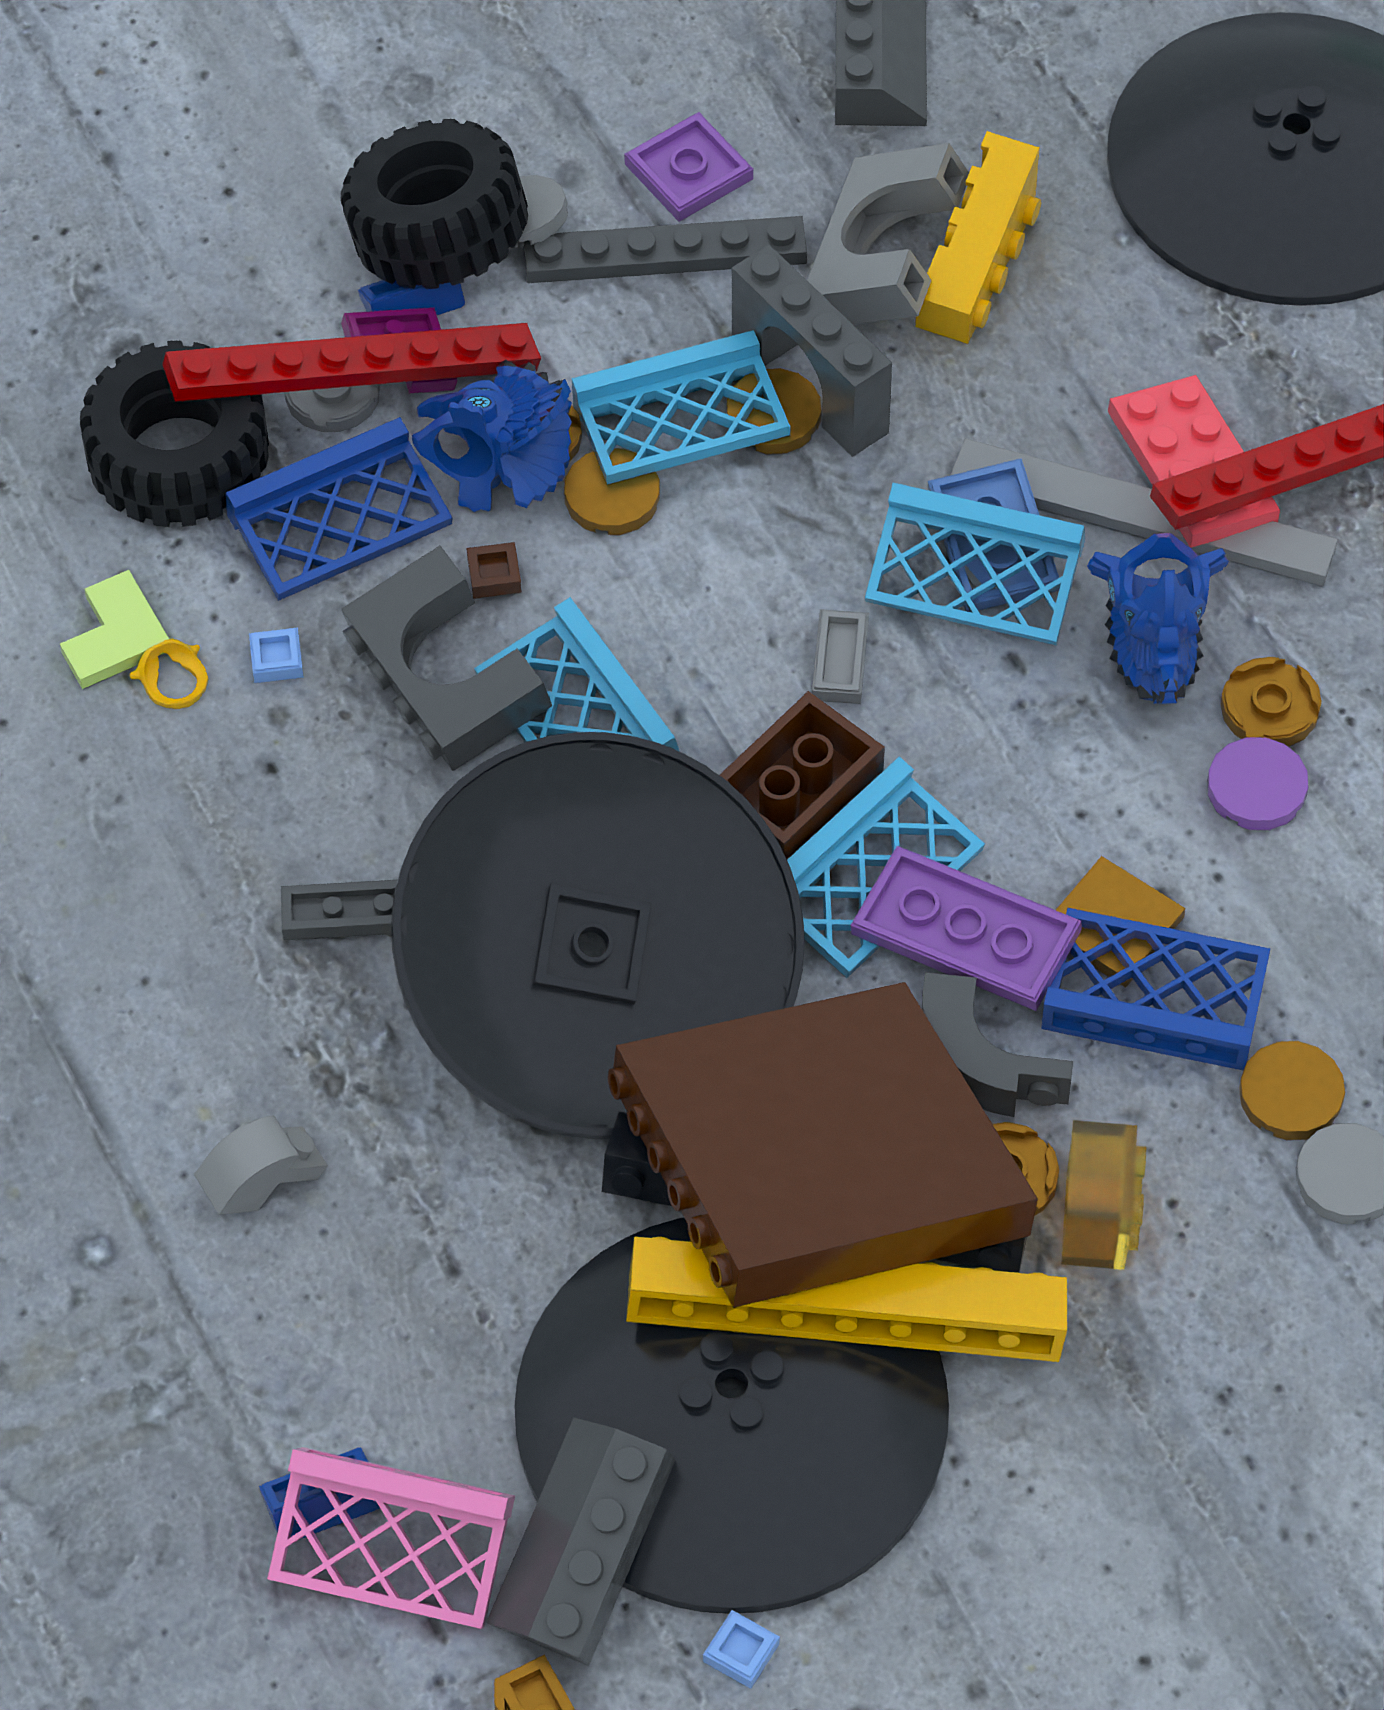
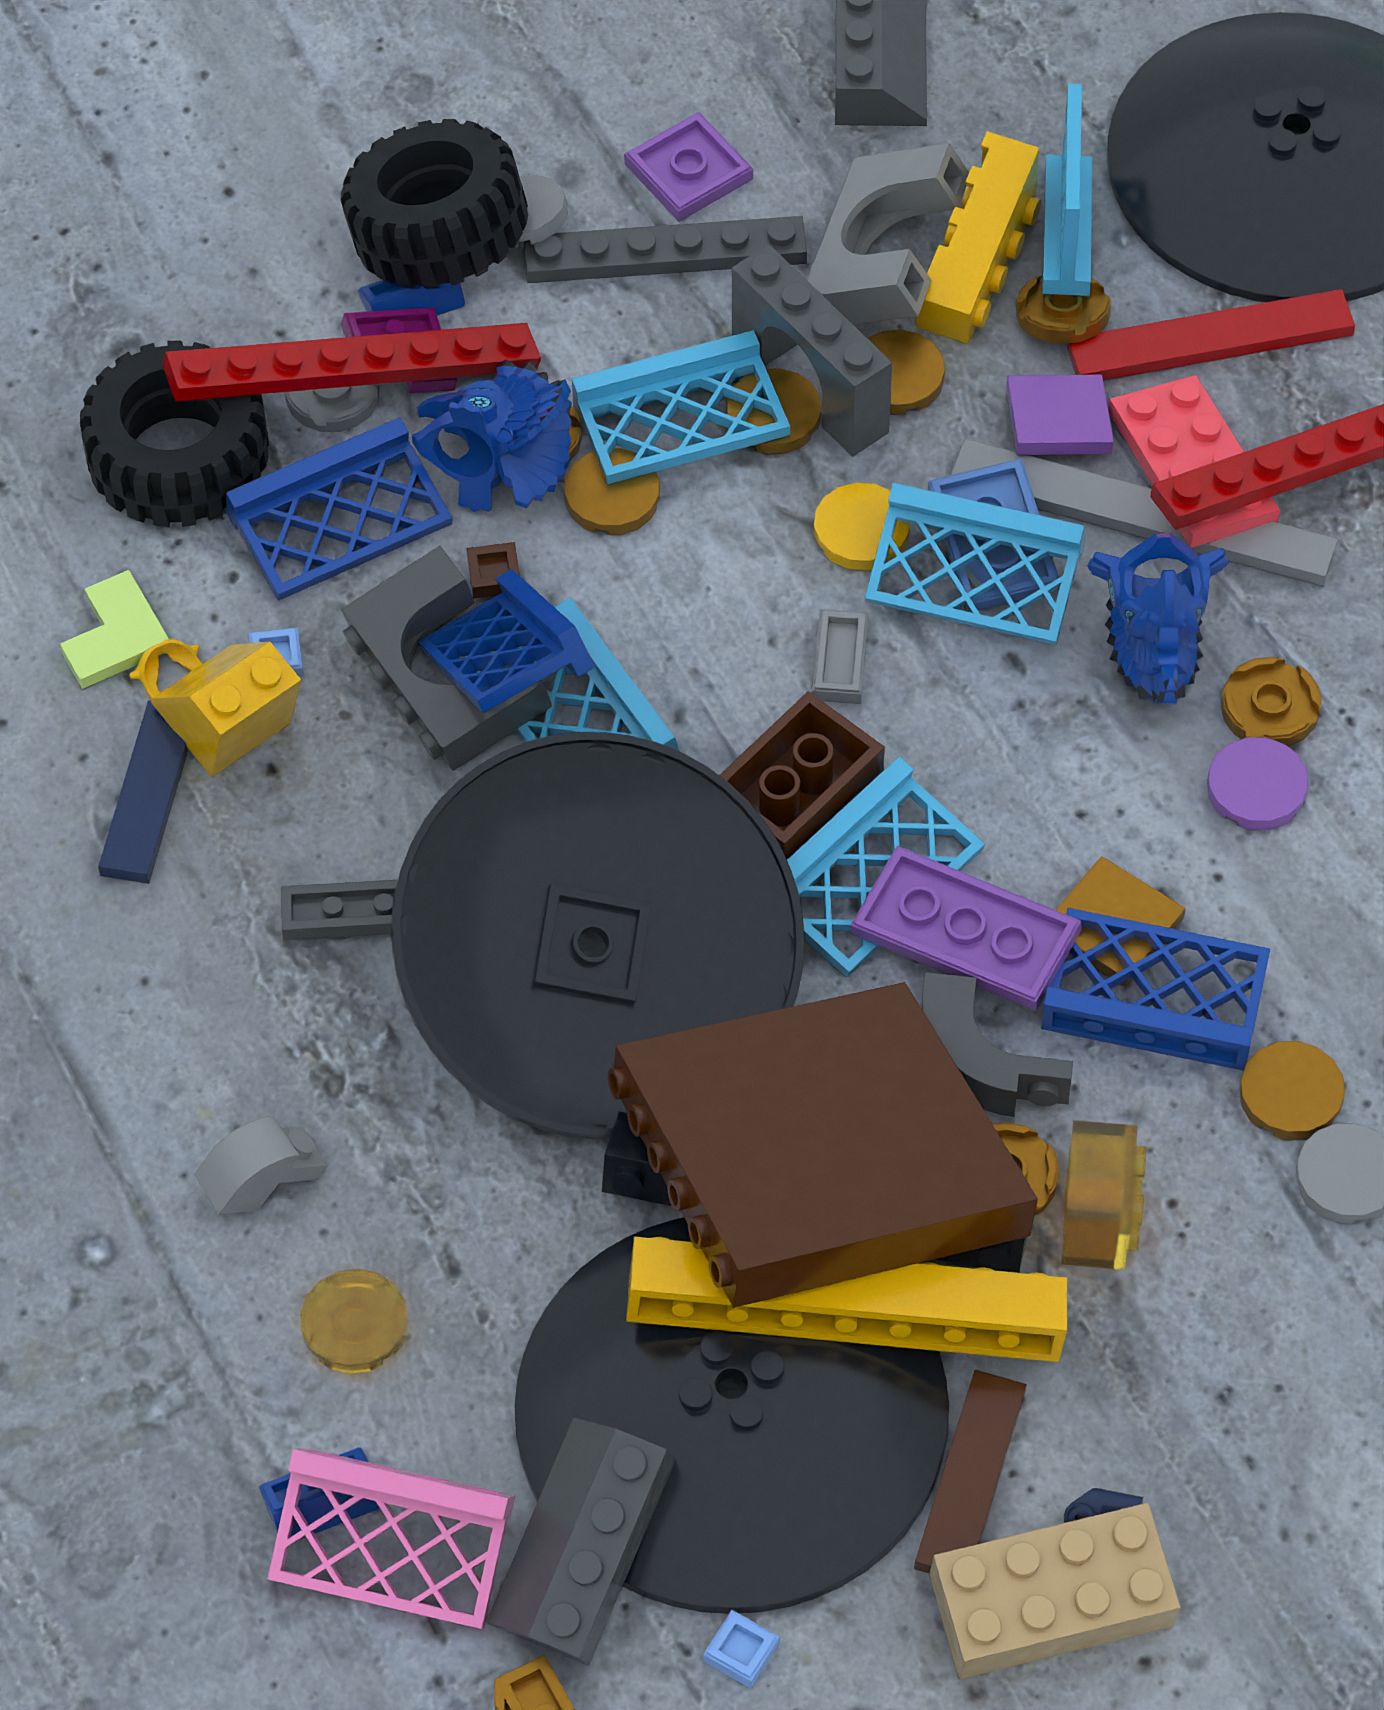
(144, 801): none -> dark blue tile
(231, 703): none -> yellow slope
(354, 1320): none -> clear yellow tile
(532, 622): none -> blue fence
(851, 525): none -> yellow tile
(916, 368): none -> pearl gold tile
(972, 1466): none -> reddish brown tile
(1054, 1590): none -> tan brick
(1059, 414): none -> medium lavender tile
(1062, 317): none -> pearl gold tile
(1068, 209): none -> medium azure fence
(1098, 1502): none -> dark blue arm
(1214, 336): none -> red tile

